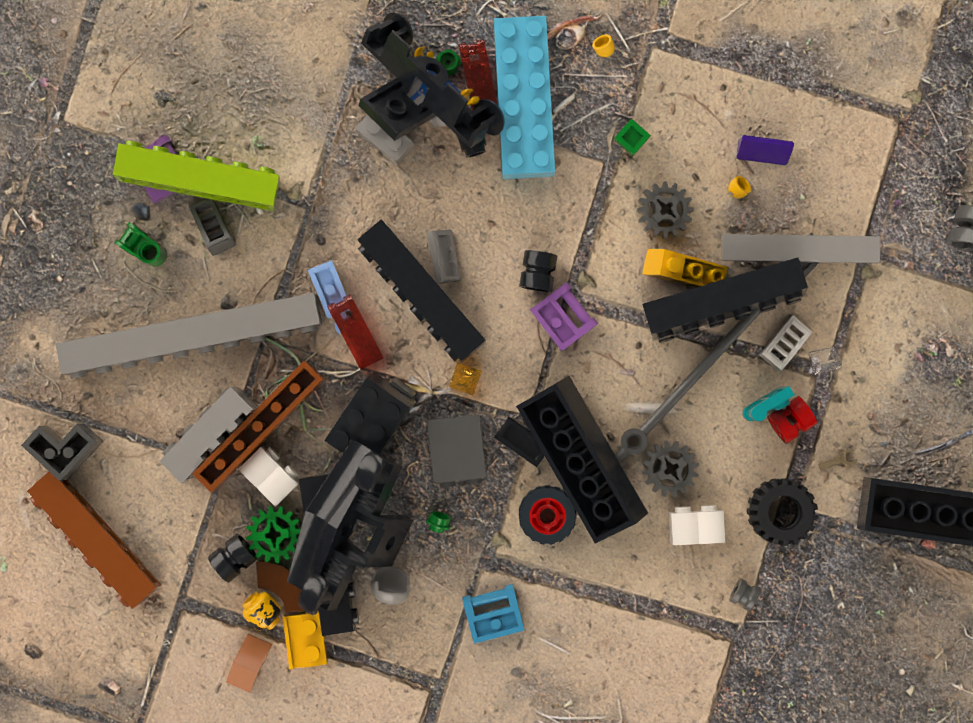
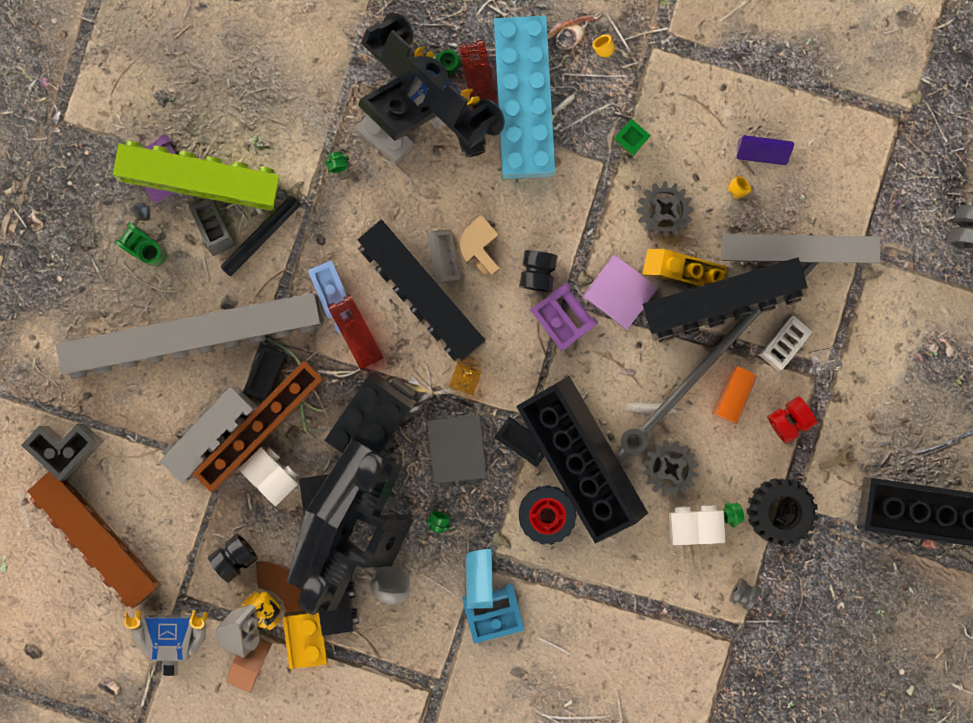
(168, 637): none -> torso
(239, 631): none -> light grey slope
(260, 235): none -> black axle
(263, 535): green gear -> none
(265, 372): none -> black tile
(337, 162): none -> green plate
(474, 241): none -> tan brick
(479, 579): none -> medium azure brick
(620, 292): none -> lavender slope
(733, 514): none -> green plate
(734, 394): none -> orange brick
(774, 400): teal plate -> none

